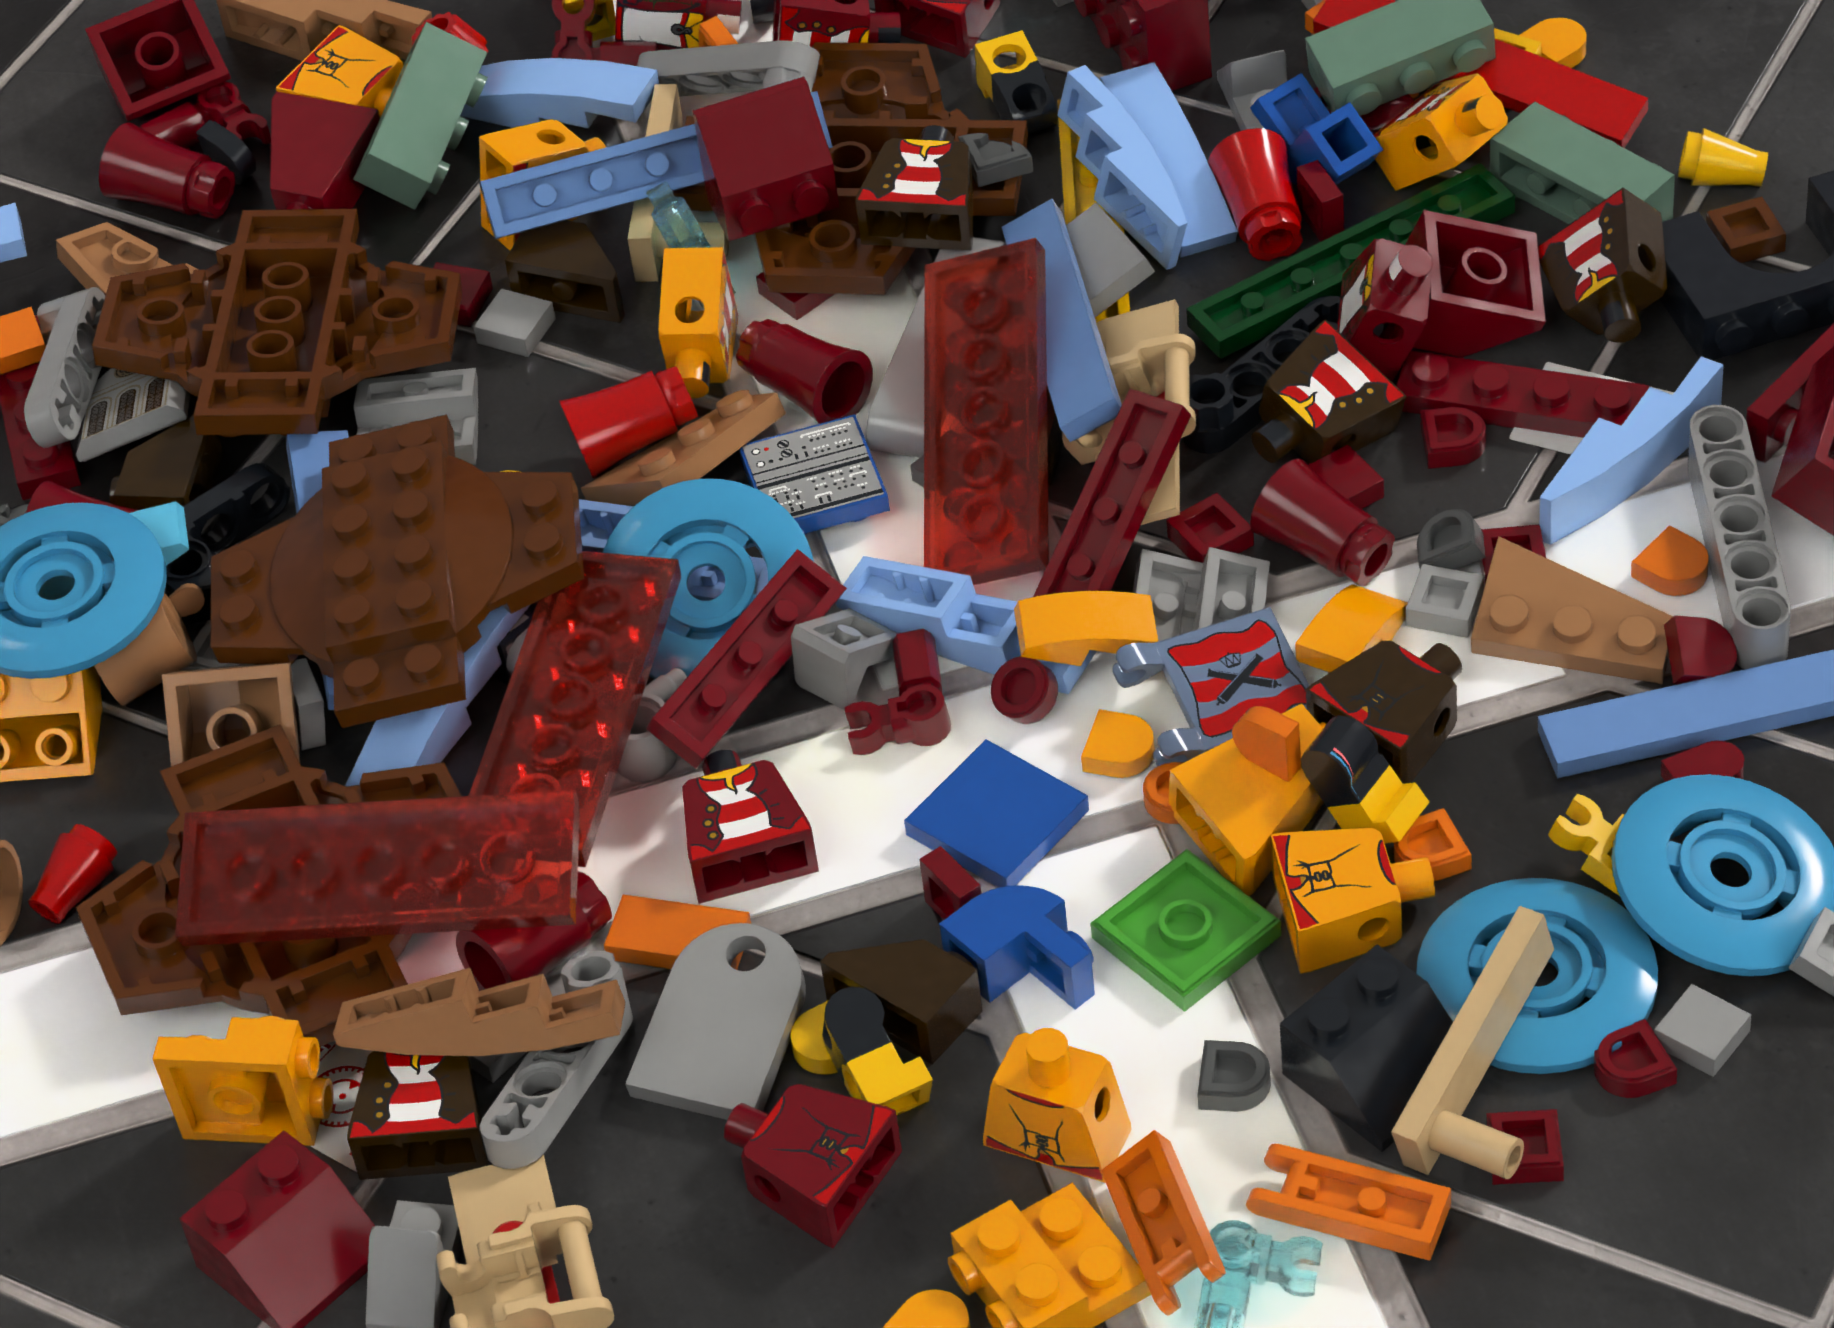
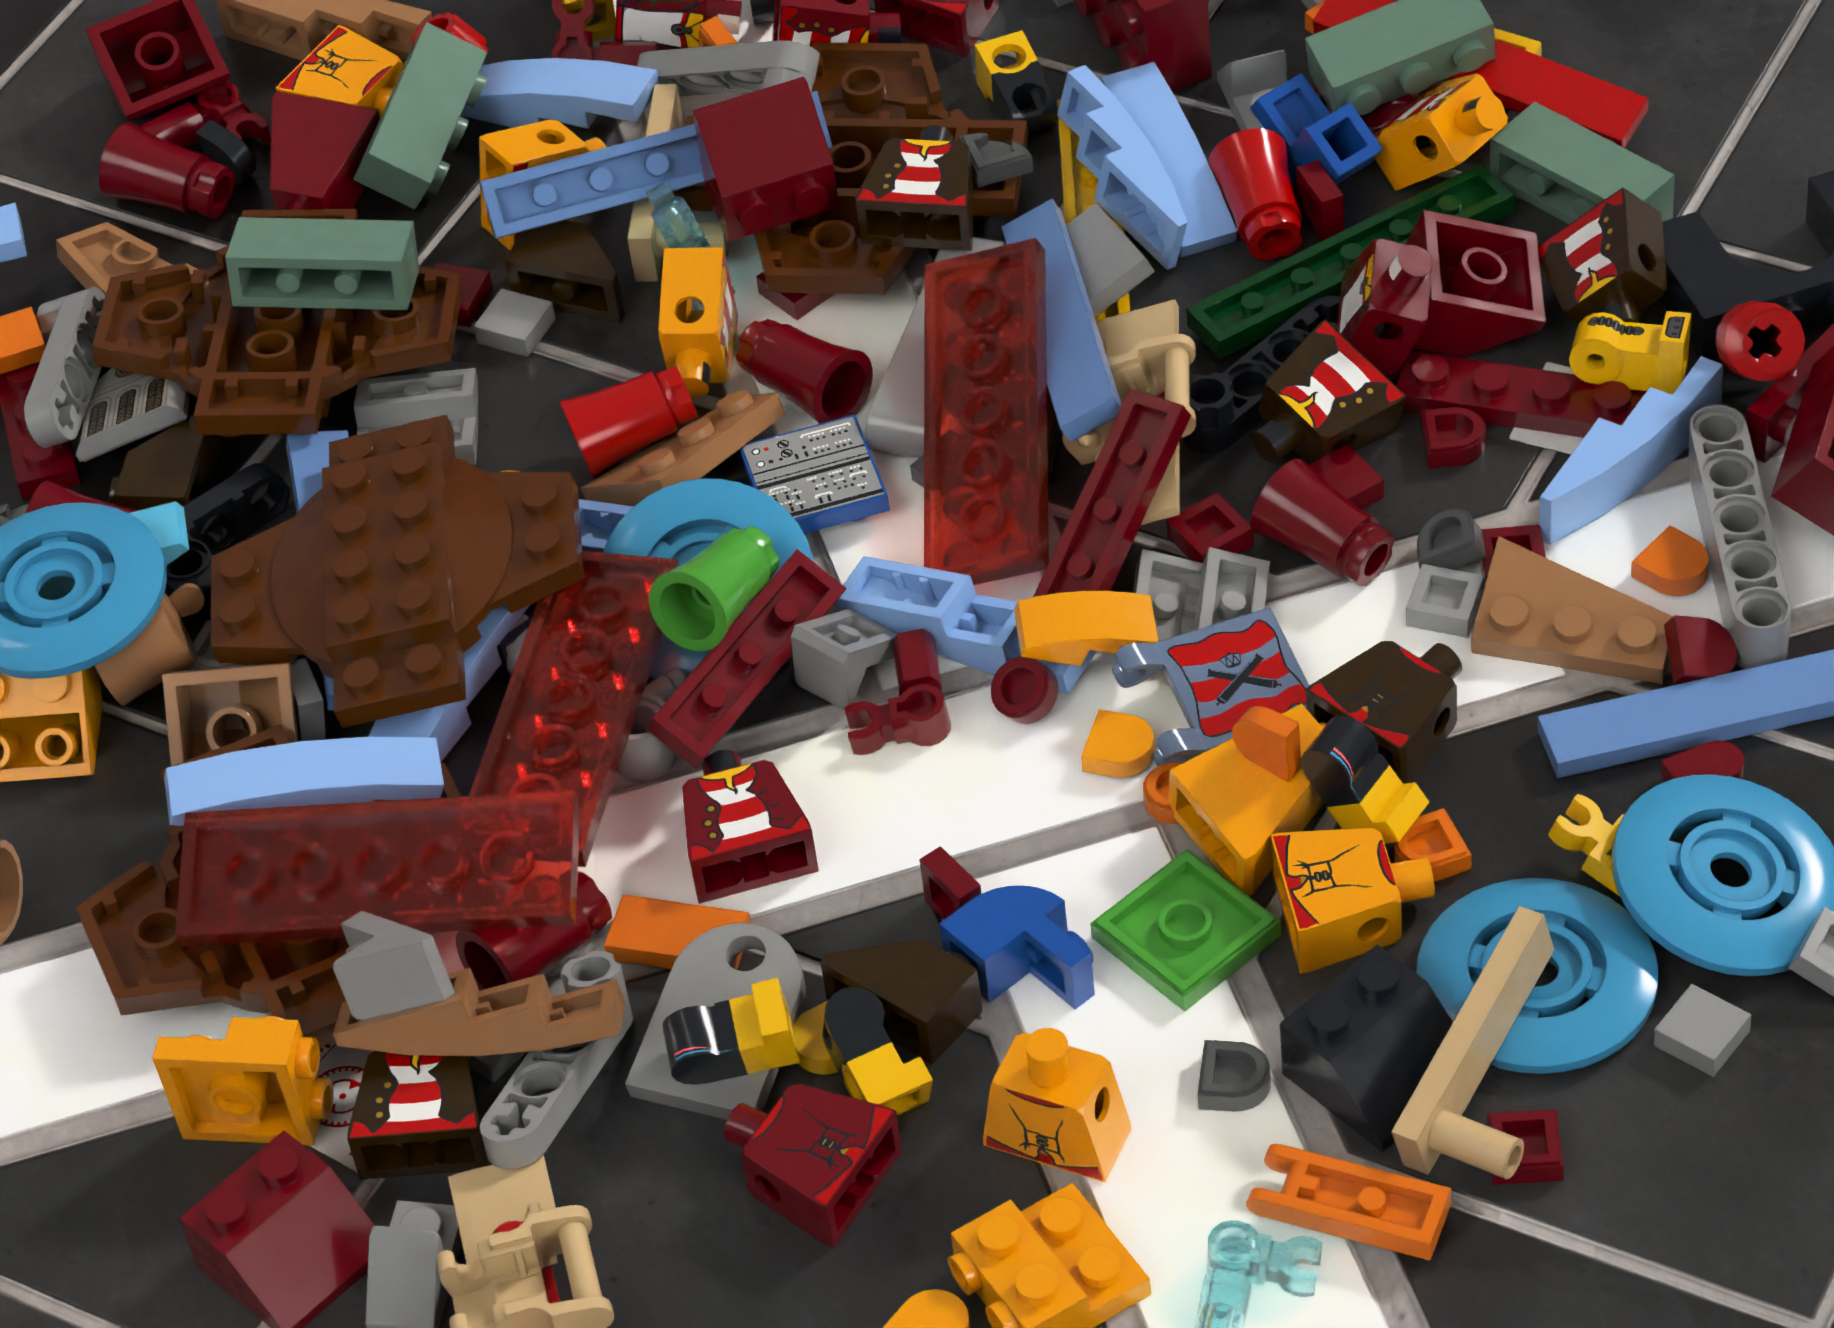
(73, 870): red cone -> none
(306, 775): none -> light blue slope
(322, 263): none -> sand green brick
(389, 968): none -> light grey slope
(709, 591): none -> bright green plant
(731, 1037): none -> leg
(997, 815): blue tile -> none
(1161, 1218): orange hinge -> none
(1348, 627): light orange slope -> none
(1560, 40): light orange tile -> none
(1632, 352): none -> yellow leg
(1635, 1067): dark red tile -> none
(1717, 161): yellow cone -> none
(1747, 230): reddish brown tile -> none
(1784, 337): none -> red piece

